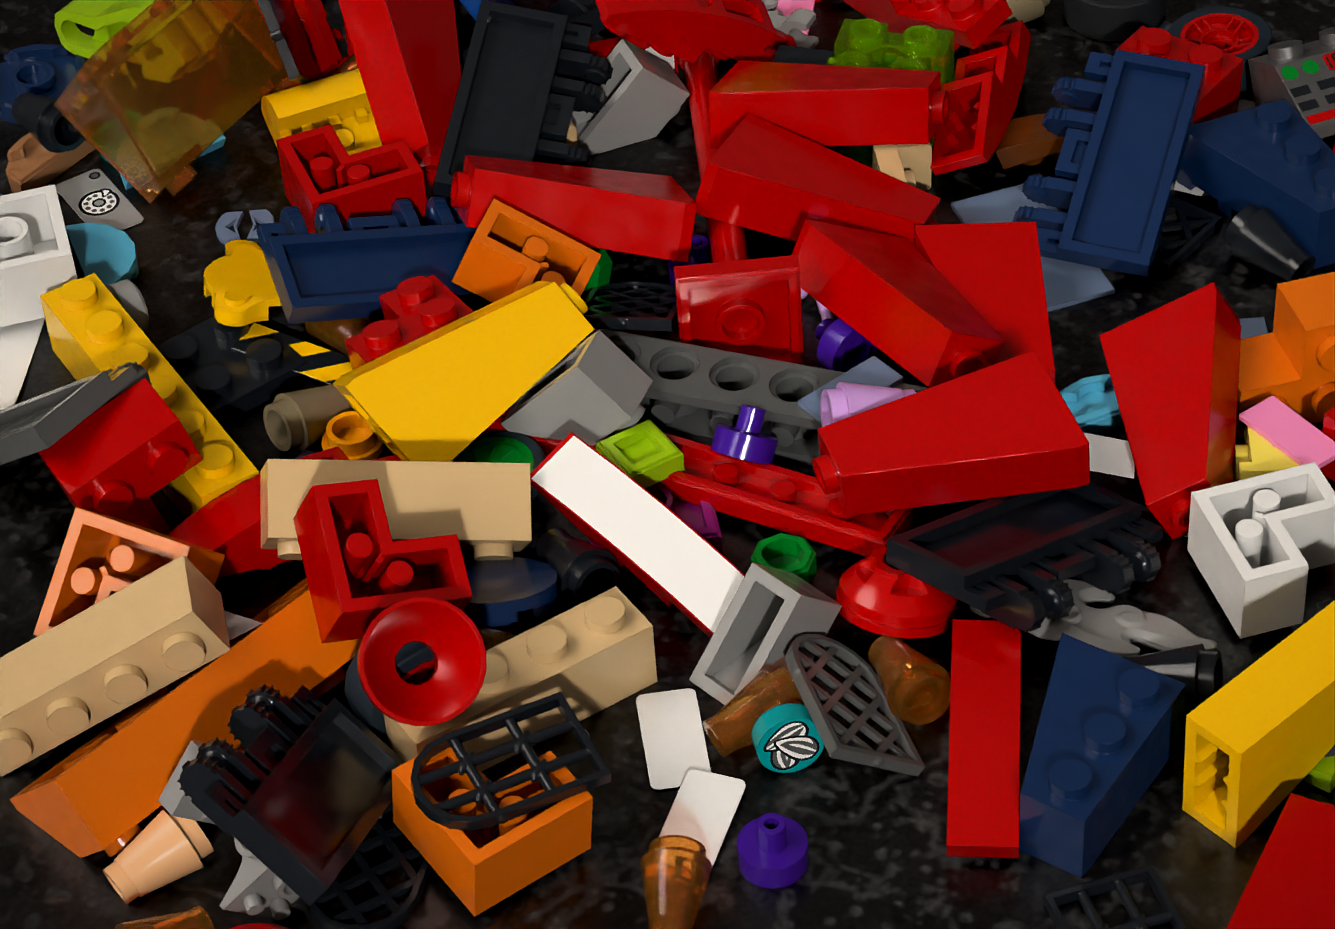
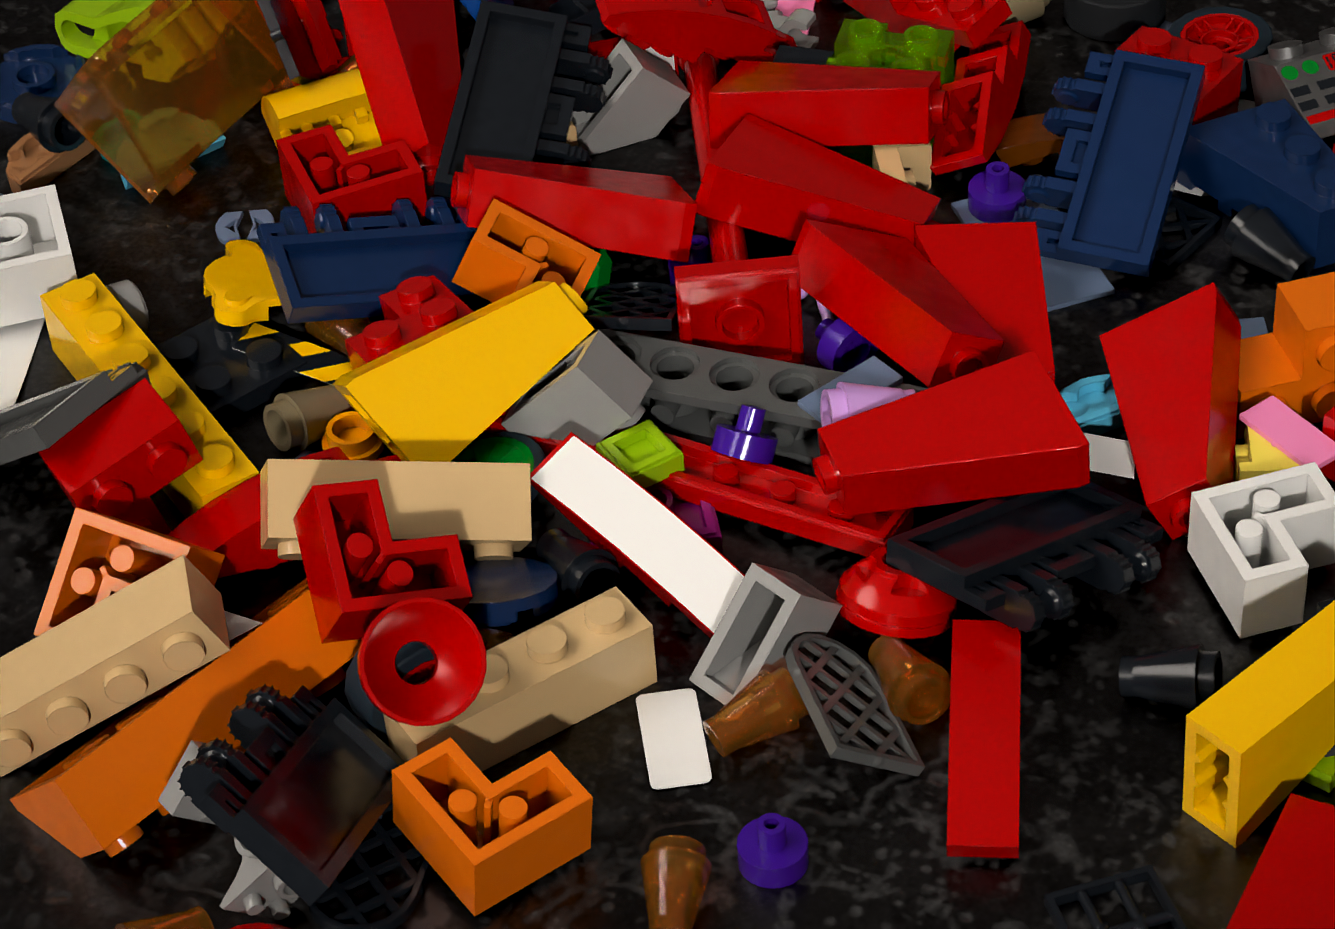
(99, 200): light grey sticker -> none
(103, 251): medium azure tile -> none
(157, 856): light nougat cone -> none
(522, 743): black window -> none
(704, 809): white sticker -> none
(786, 738): tile -> none
(787, 554): green tile -> none
(996, 194): none -> dark purple tile
(1094, 752): dark blue wedge -> none
(1115, 627): light grey piece -> none

